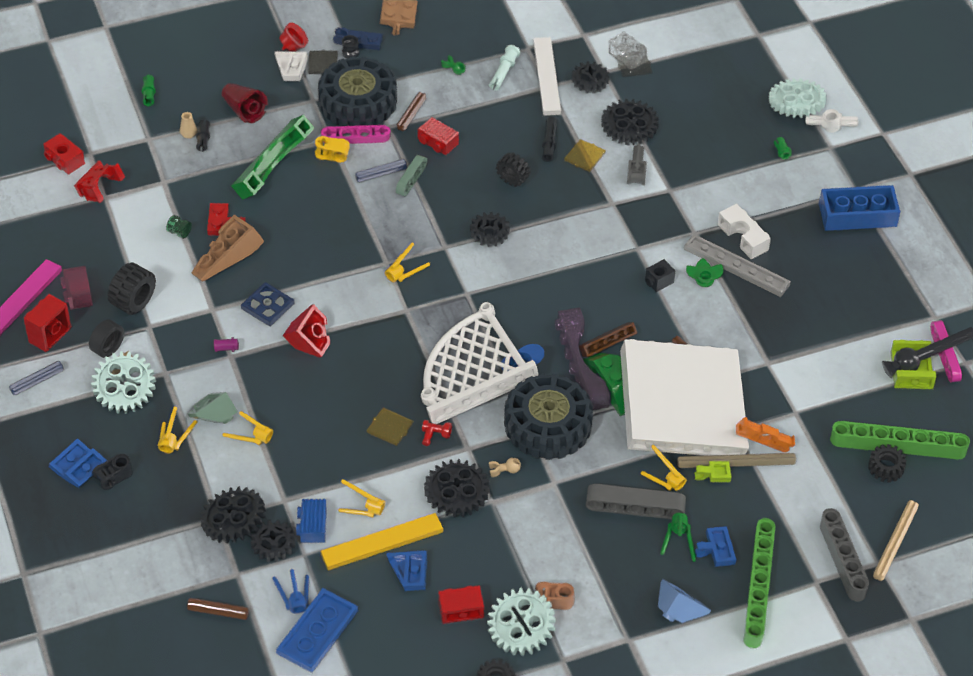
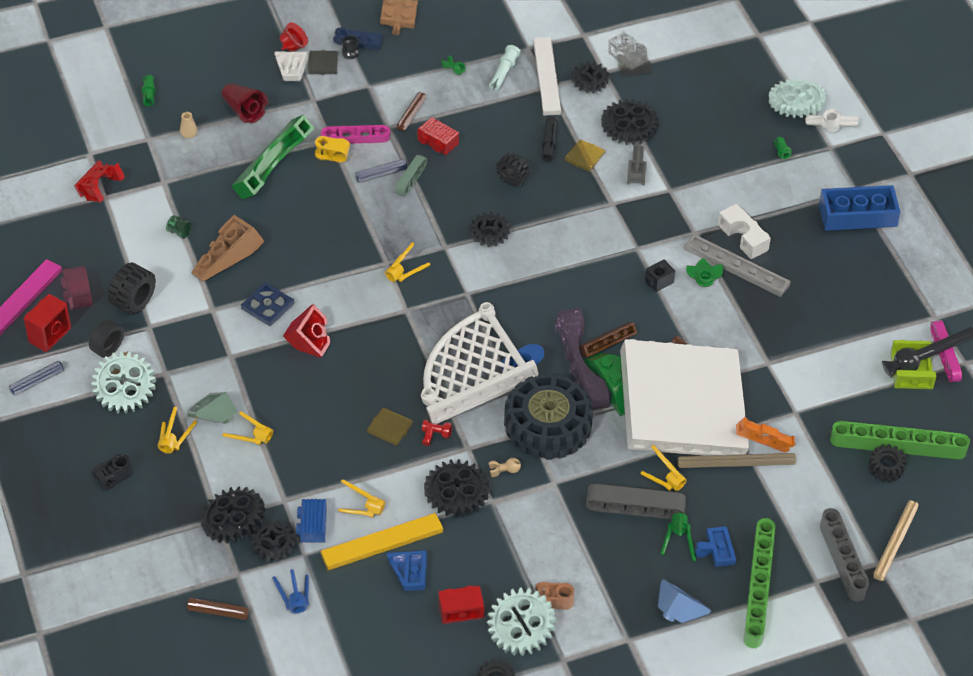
(64, 154): red brick -> none
(76, 463): blue slope -> none
(203, 135): black pin -> none
(218, 217): red plate -> none
(226, 344): magenta pin -> none
(317, 630): blue plate -> none
(357, 92): black wheel -> none
(717, 471): lime plate -> none

